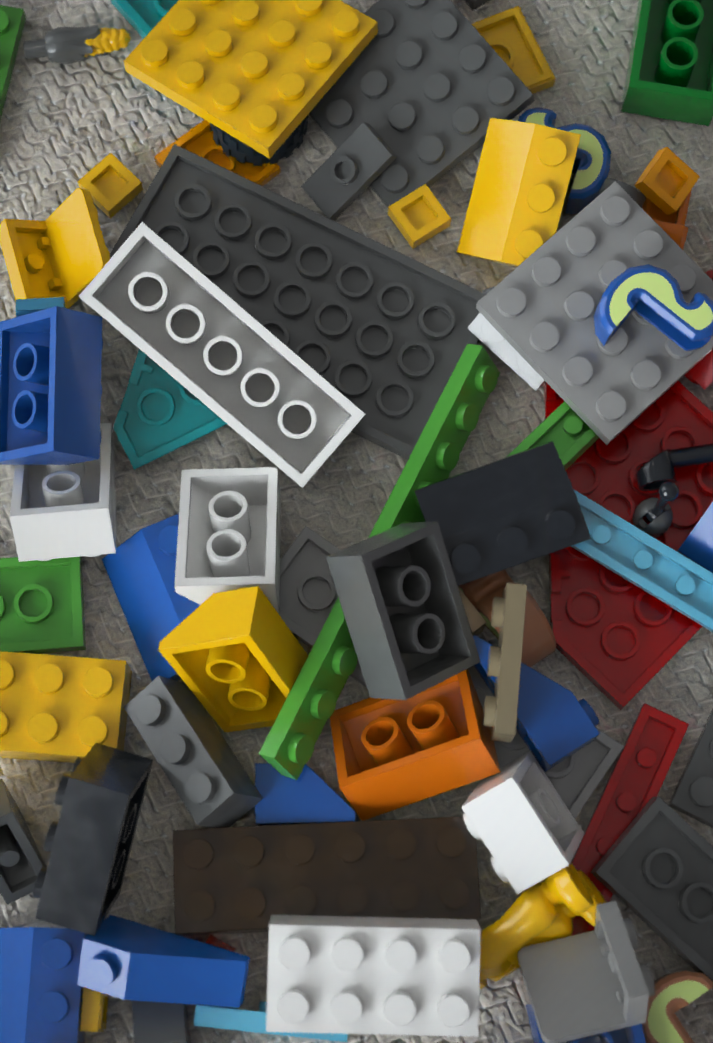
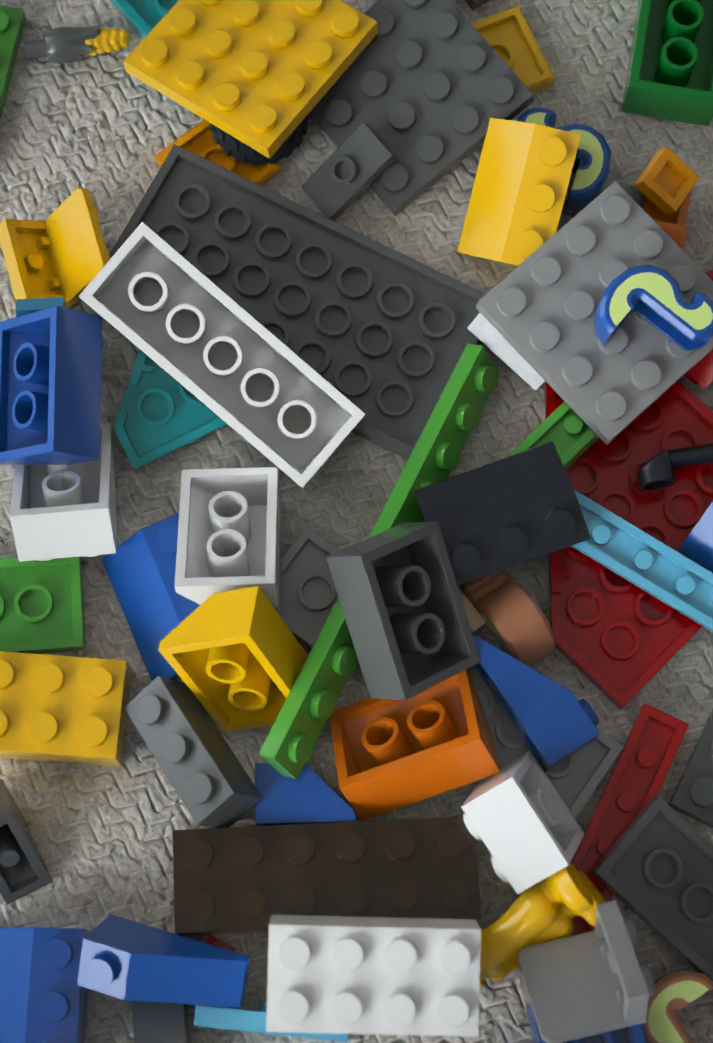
(91, 838): black brick -> none
(94, 1011): yellow tile -> none
(111, 185): yellow plate -> none
(419, 216): yellow plate -> none
(505, 662): dark tan plate -> none
(656, 511): dark grey hinge -> none

